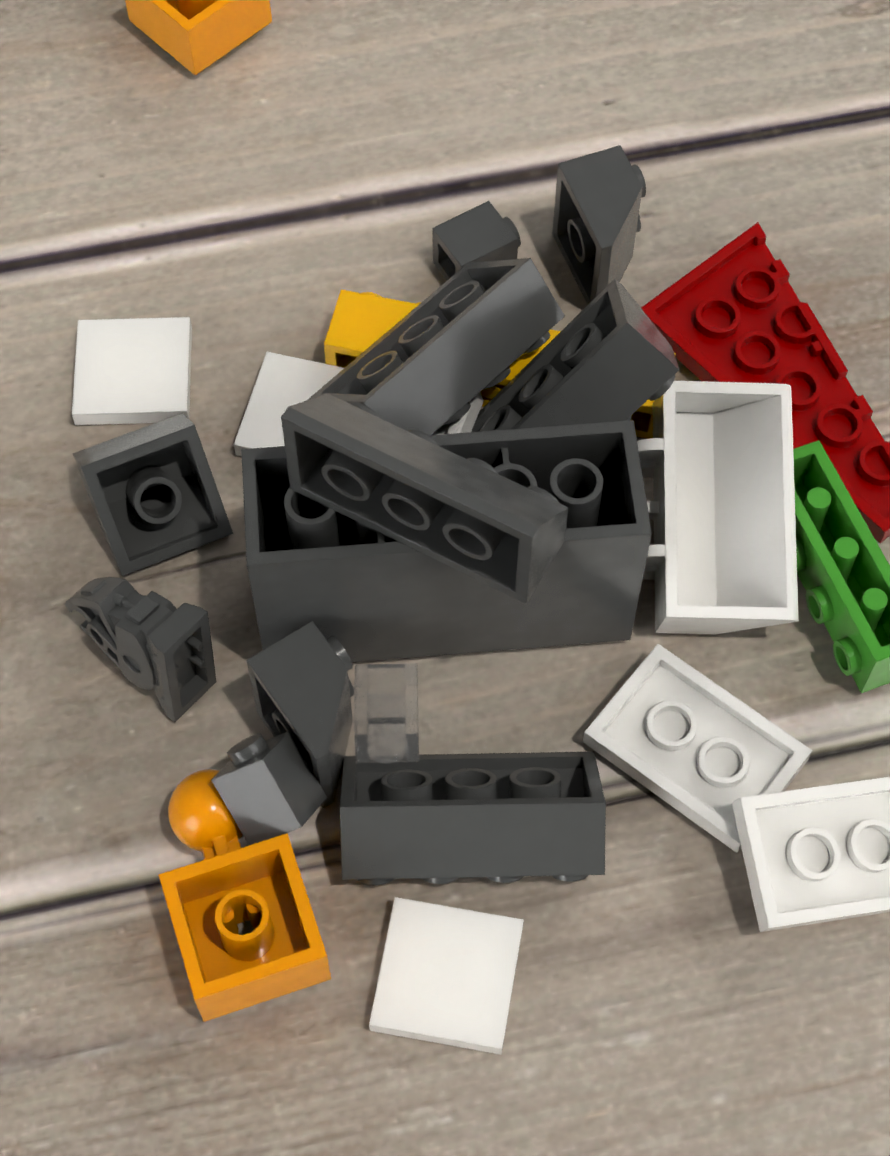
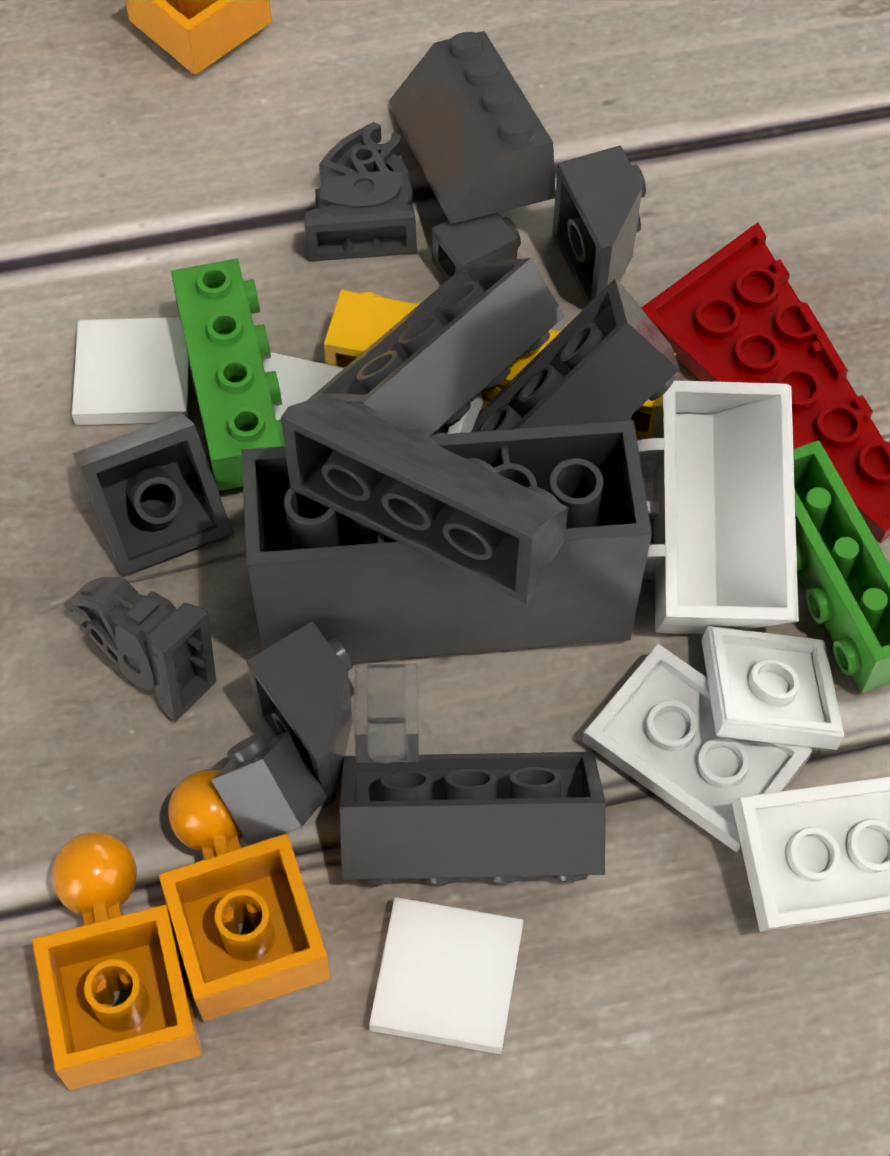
(111, 953): none -> light orange brick
(227, 365): none -> bright green brick
(362, 200): none -> dark grey piece
(474, 130): none -> dark grey slope
(771, 688): none -> white tile

